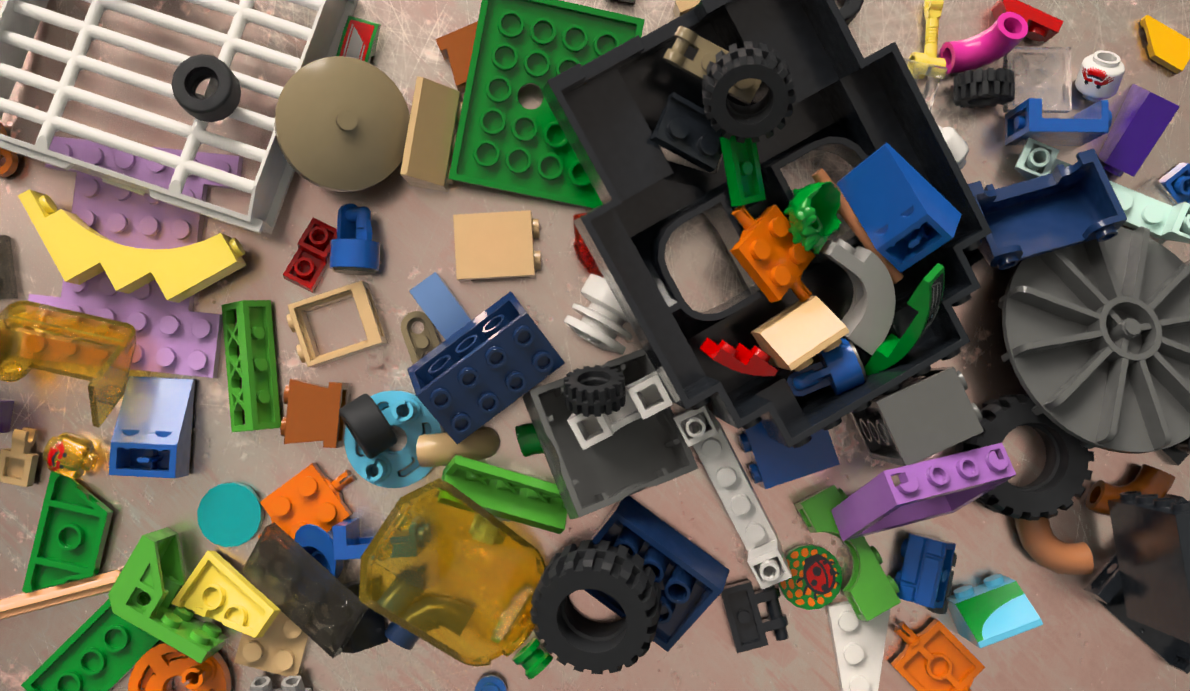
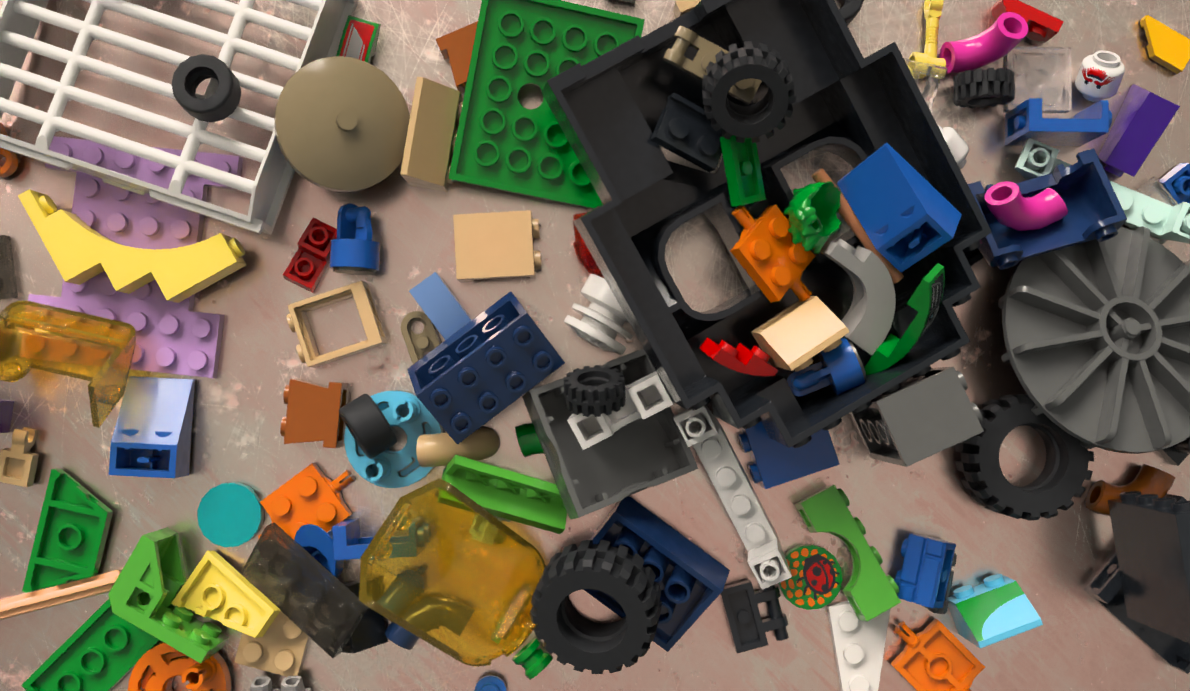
(70, 455): clear yellow head -> none
(254, 365): bright green fence -> none
(955, 477): medium lavender window -> none
(1024, 213): none -> dark pink cylinder
(1050, 551): nougat cylinder -> none

